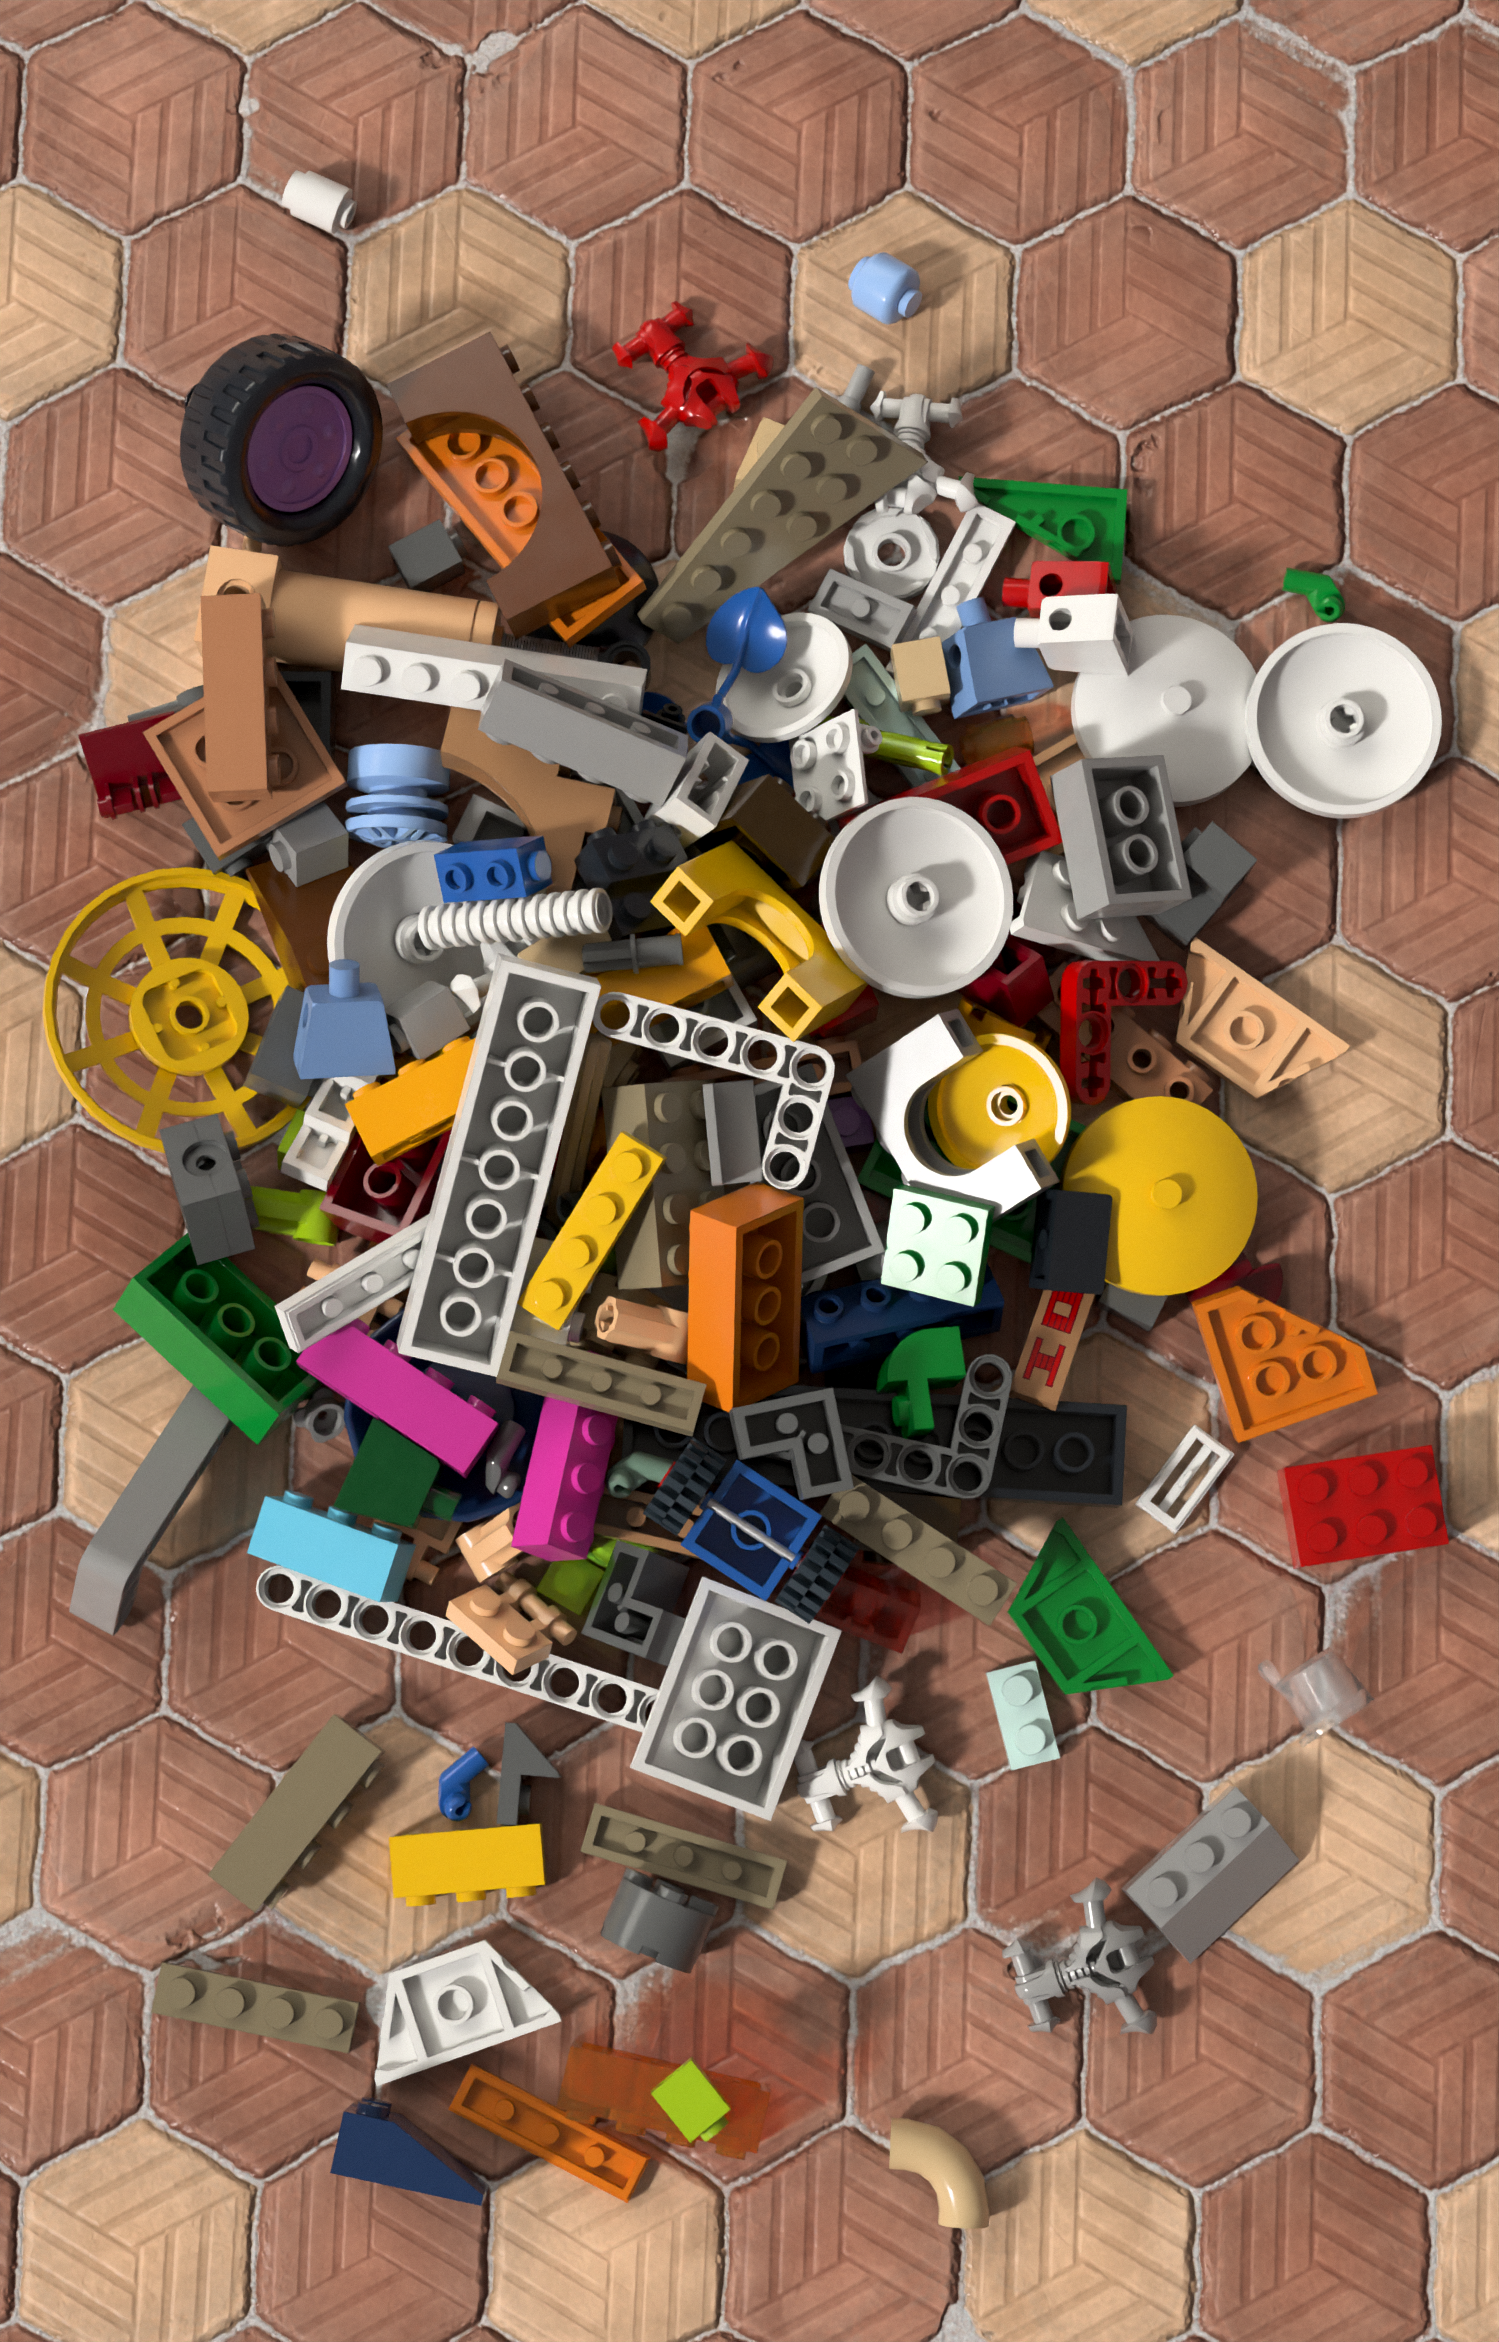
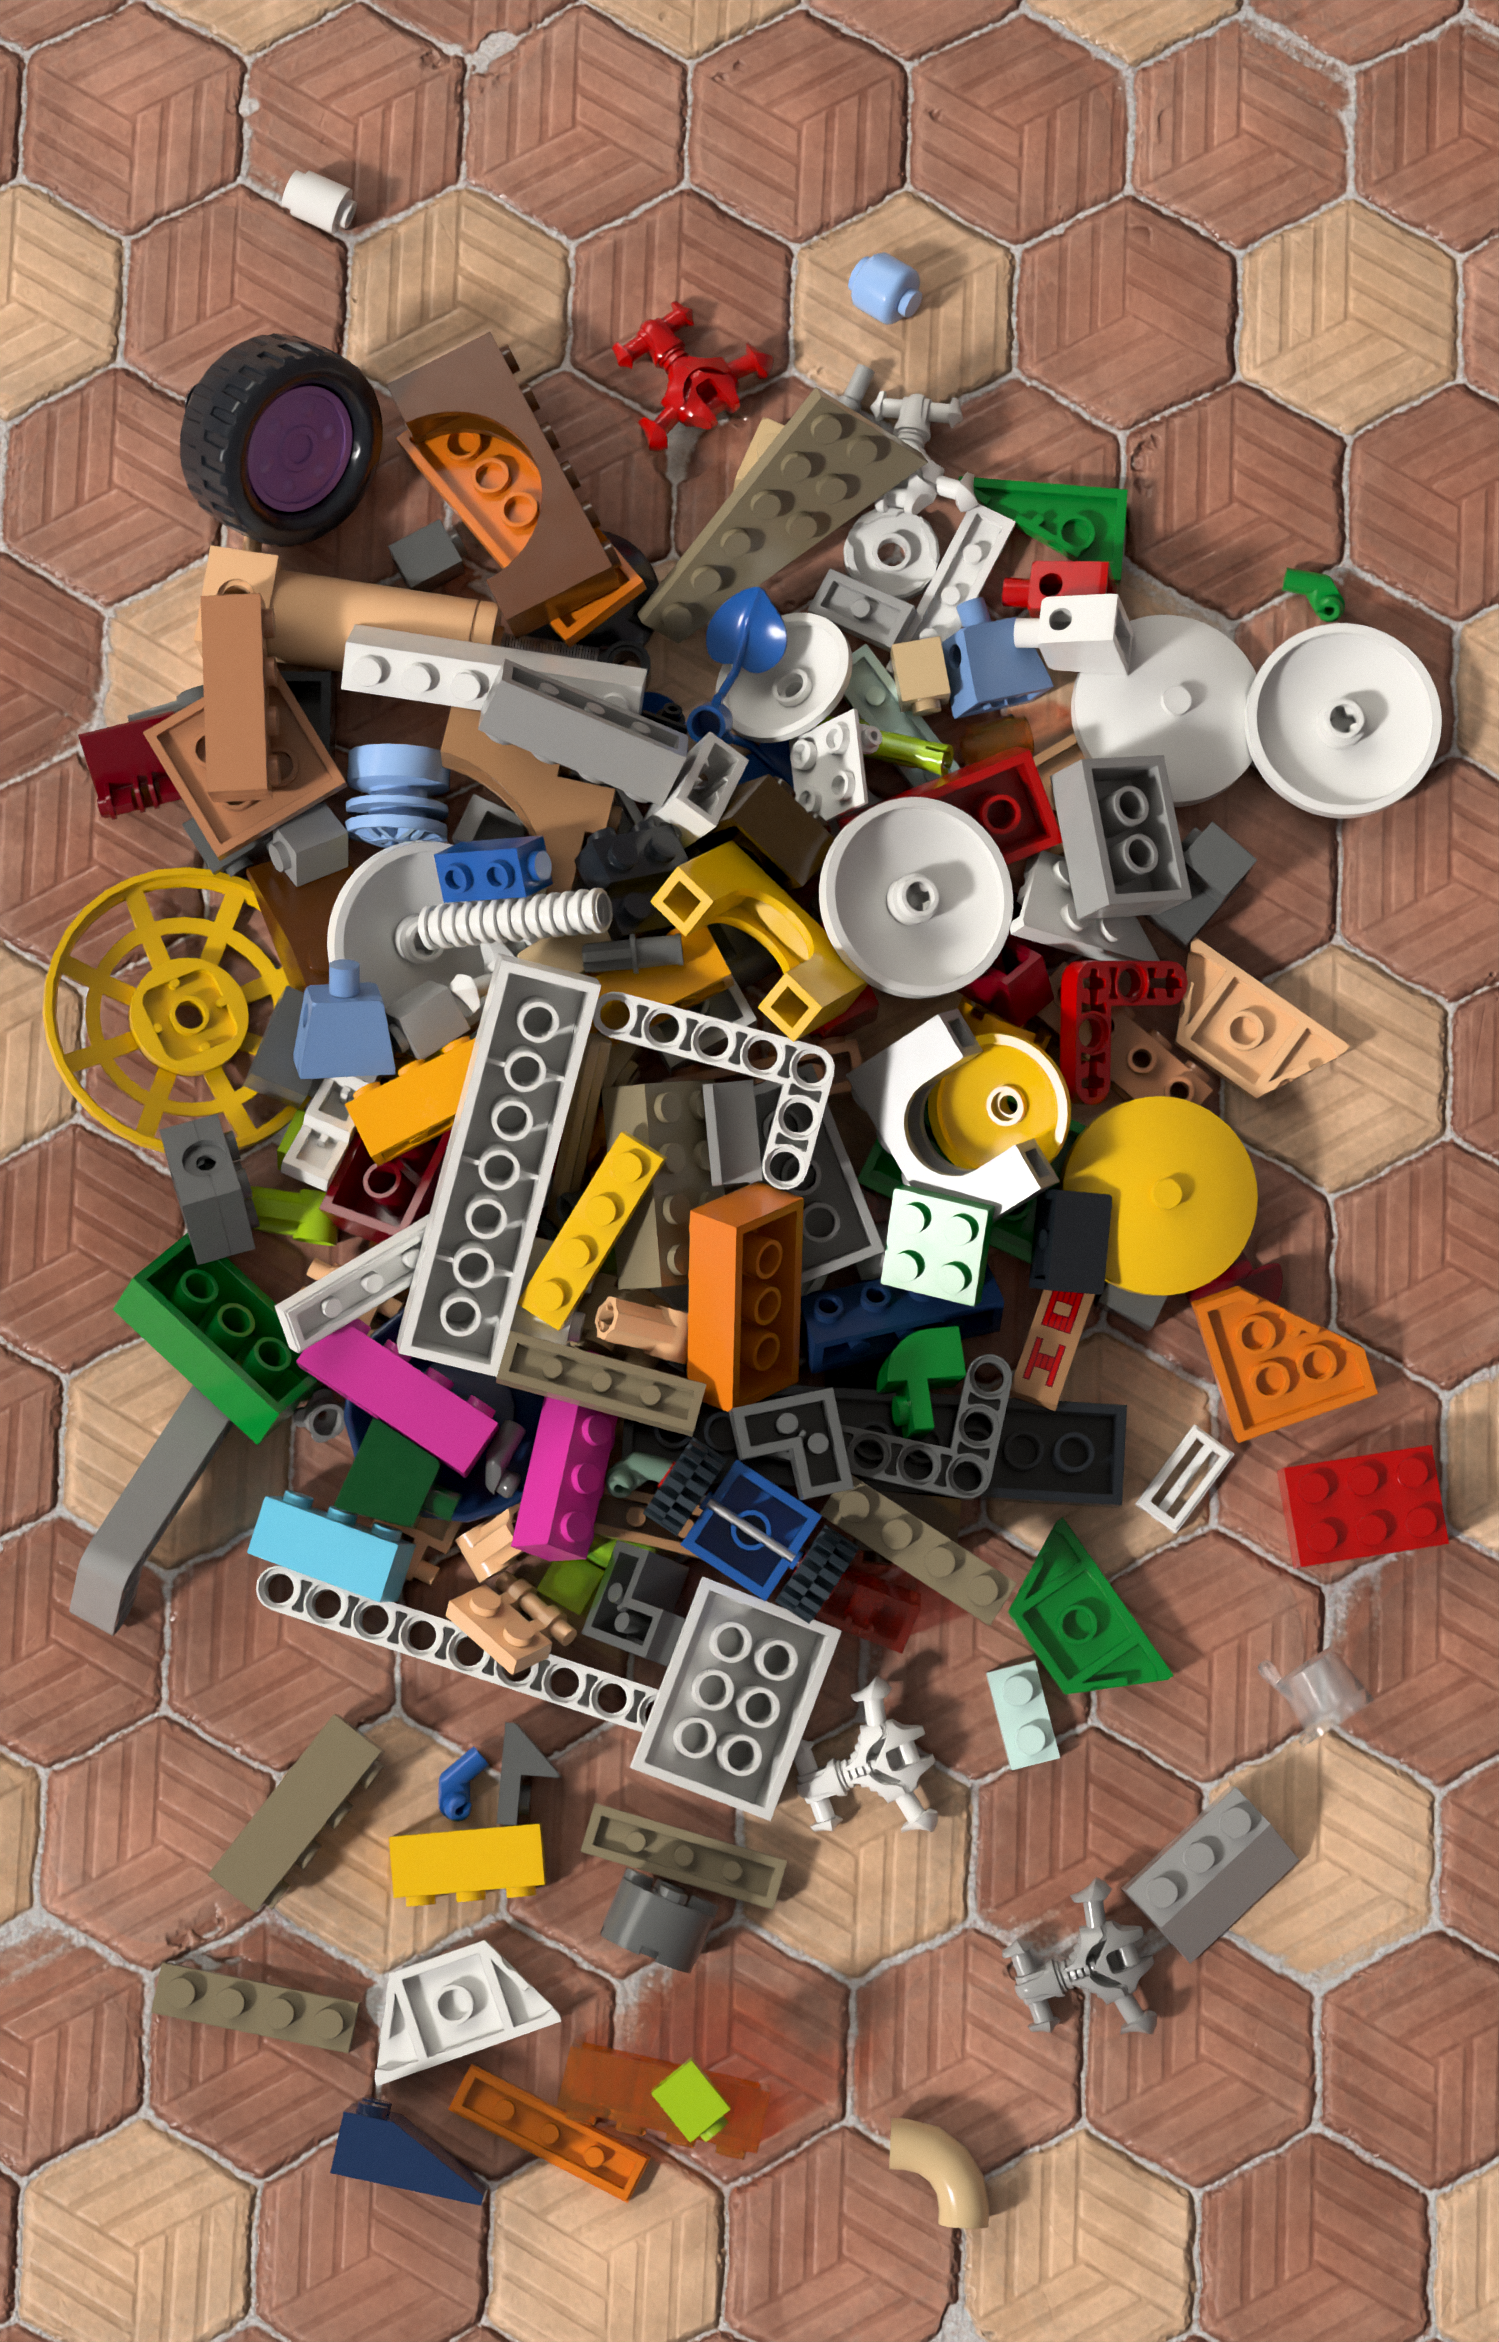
(852, 1124): medium lavender brick -> none

